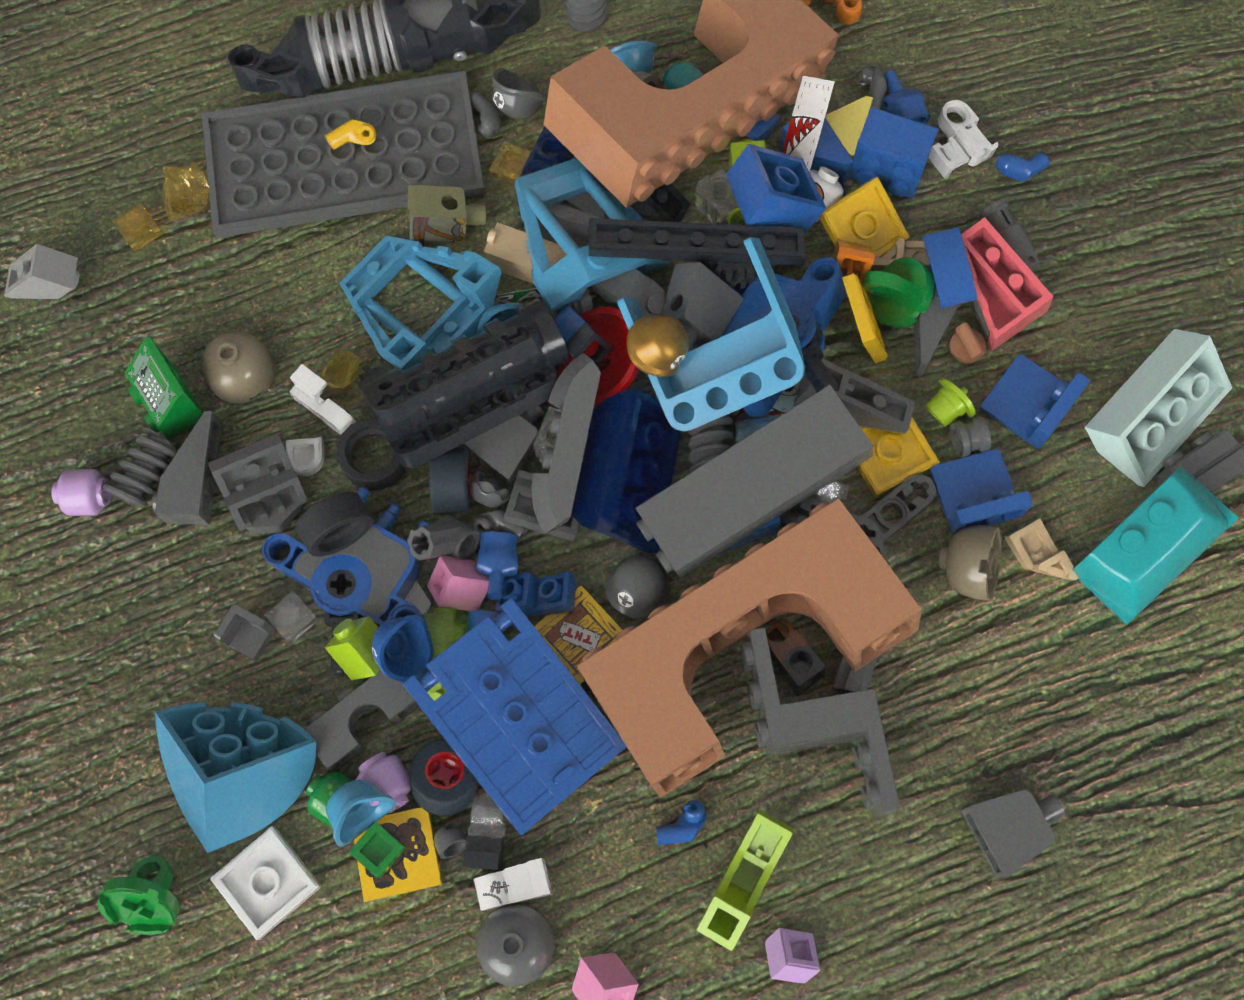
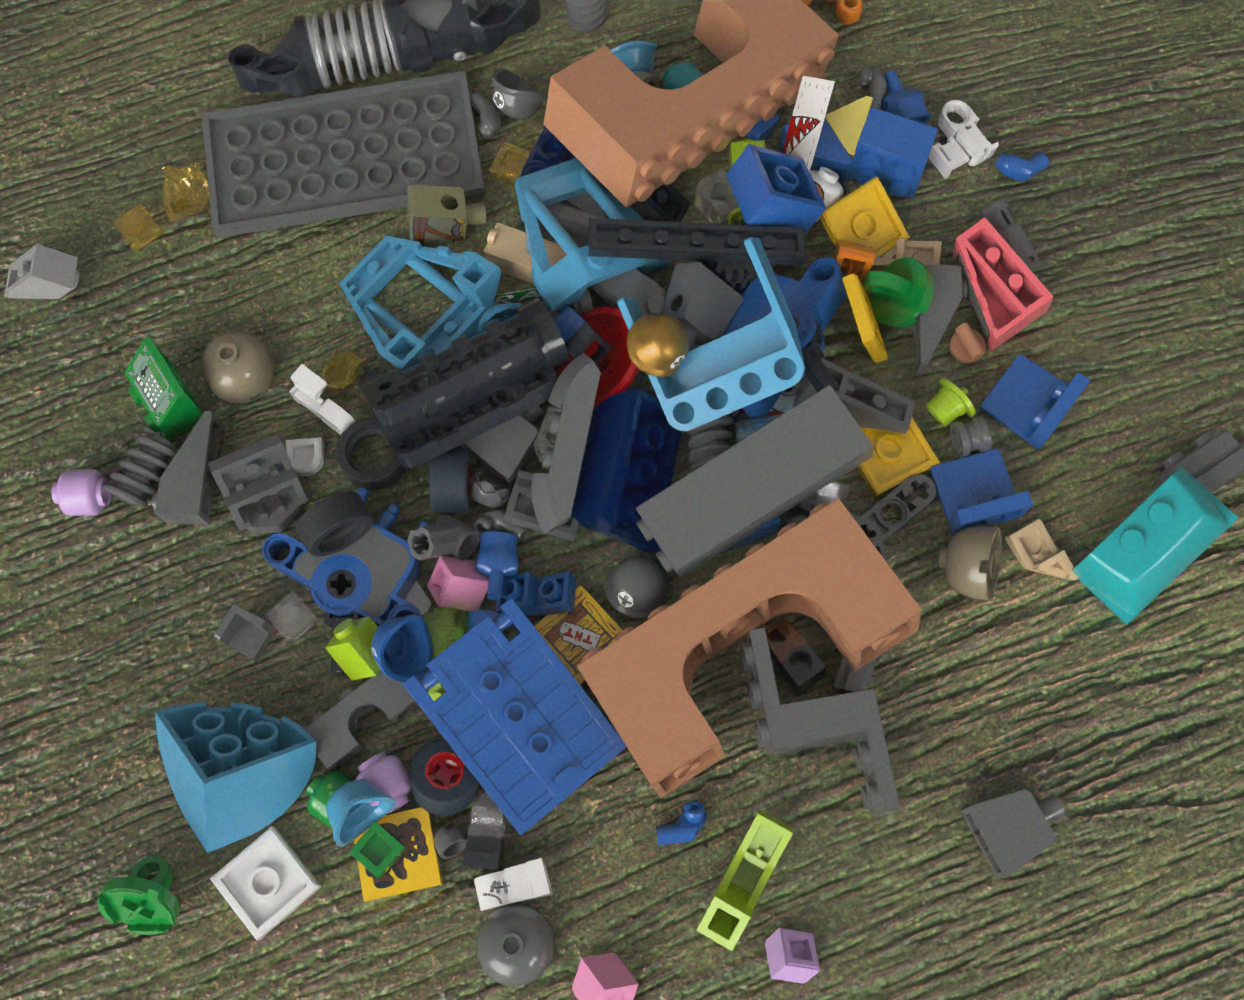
(351, 131): yellow arm -> none
(950, 267): blue slope -> none
(1160, 405): light aqua slope -> none

